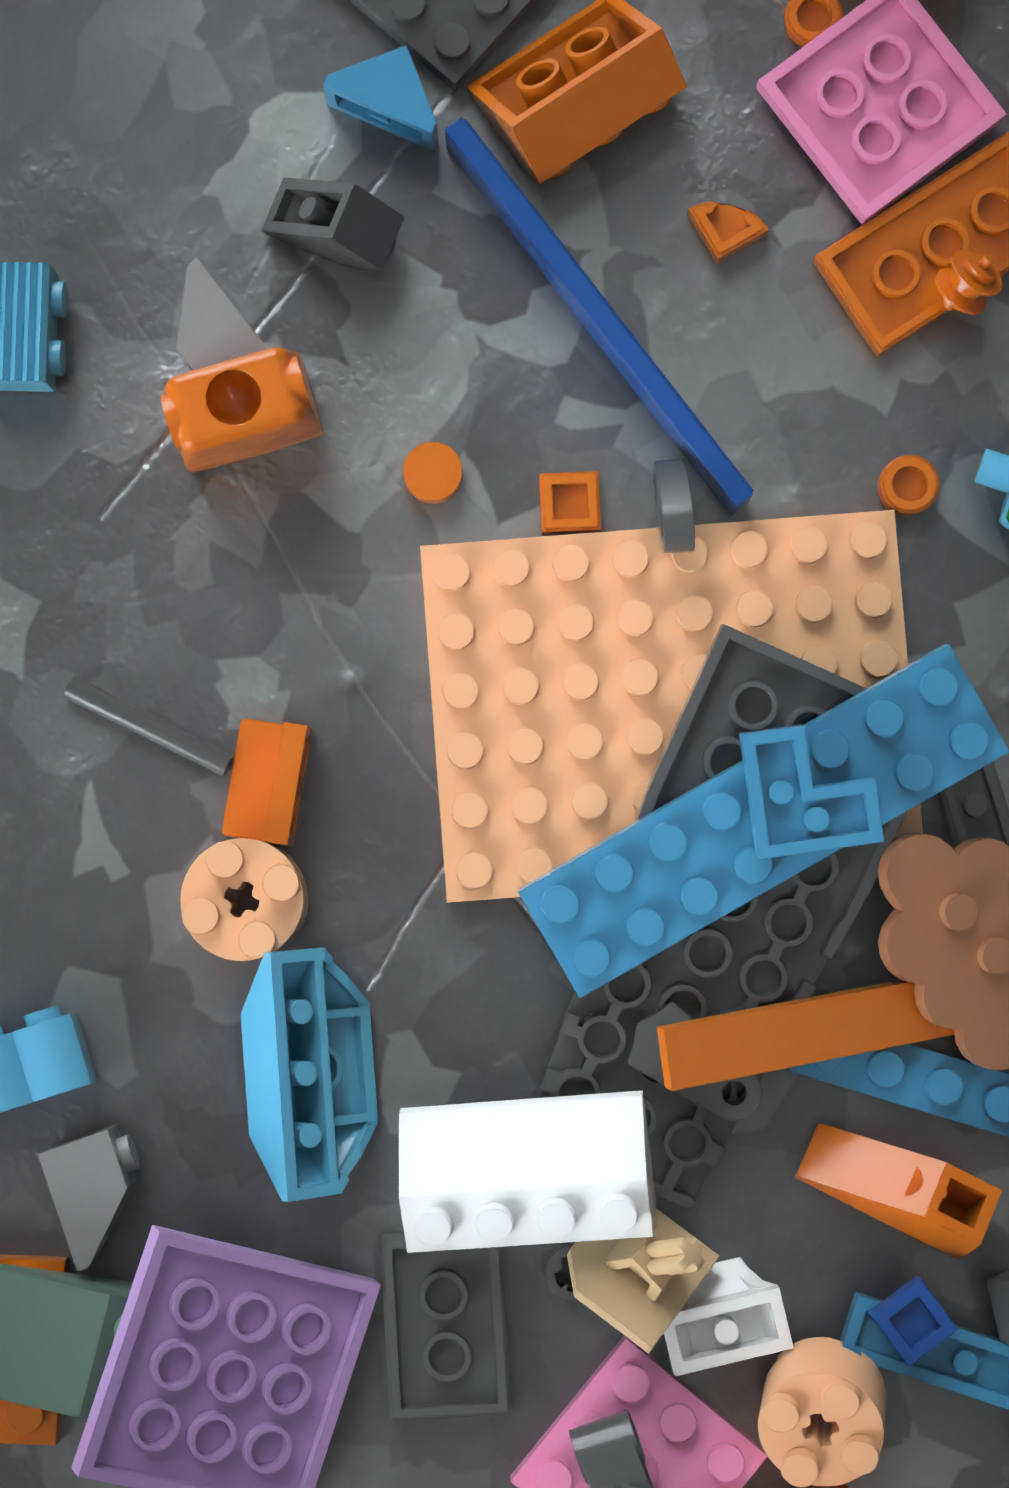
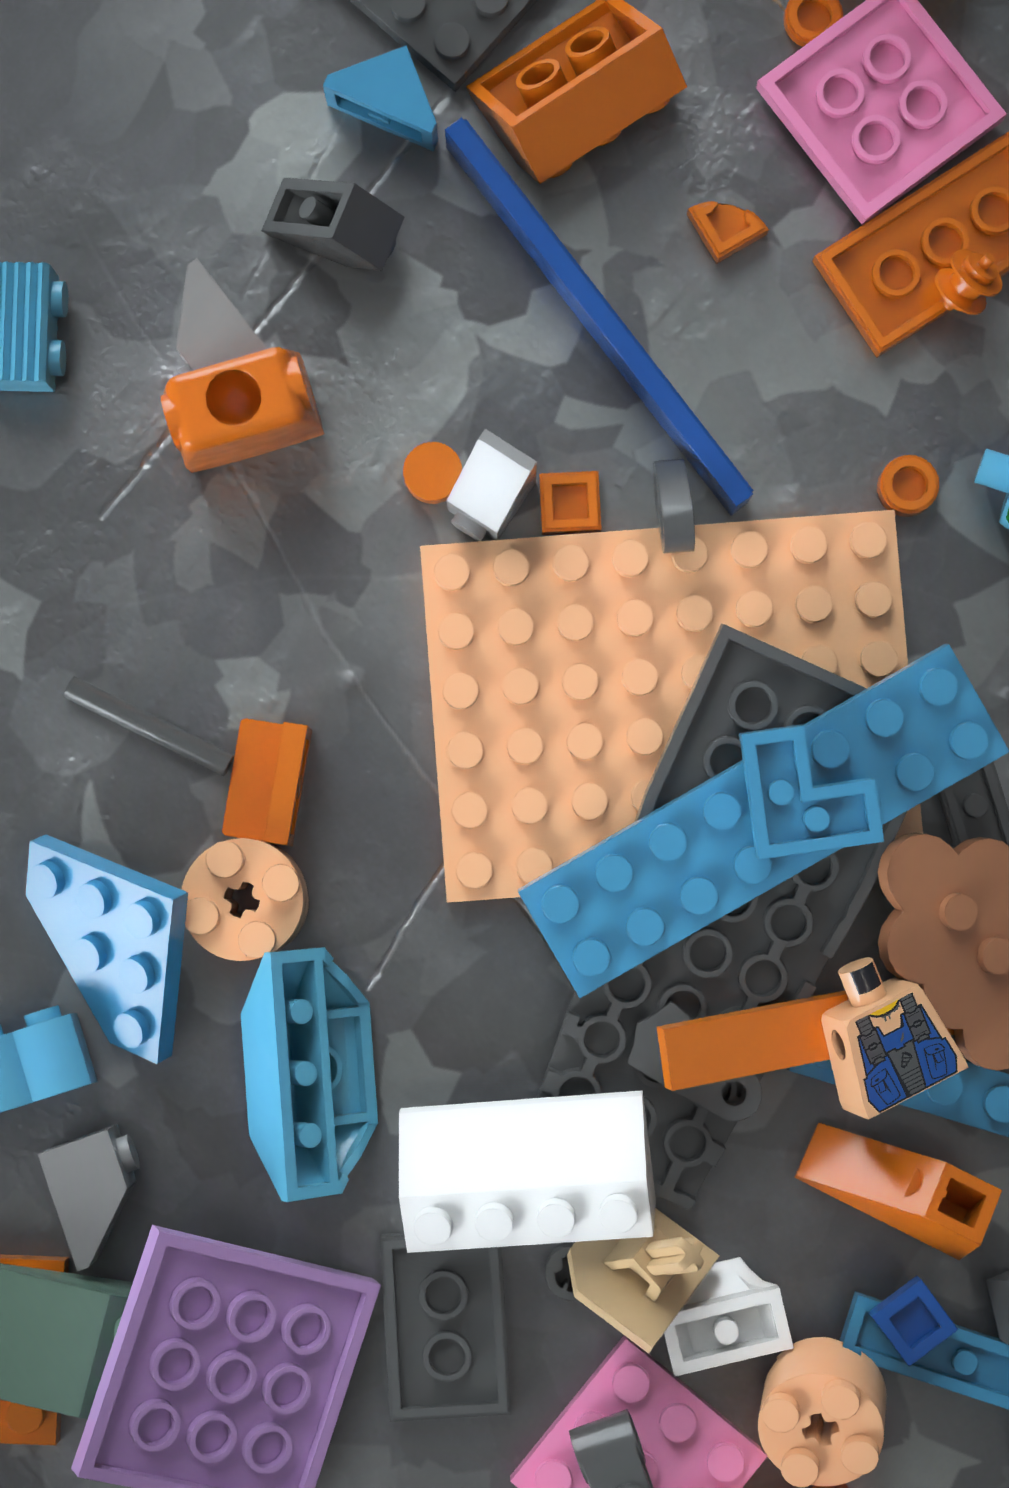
(116, 938): none -> plate
(491, 487): none -> slope
(885, 1041): none -> torso

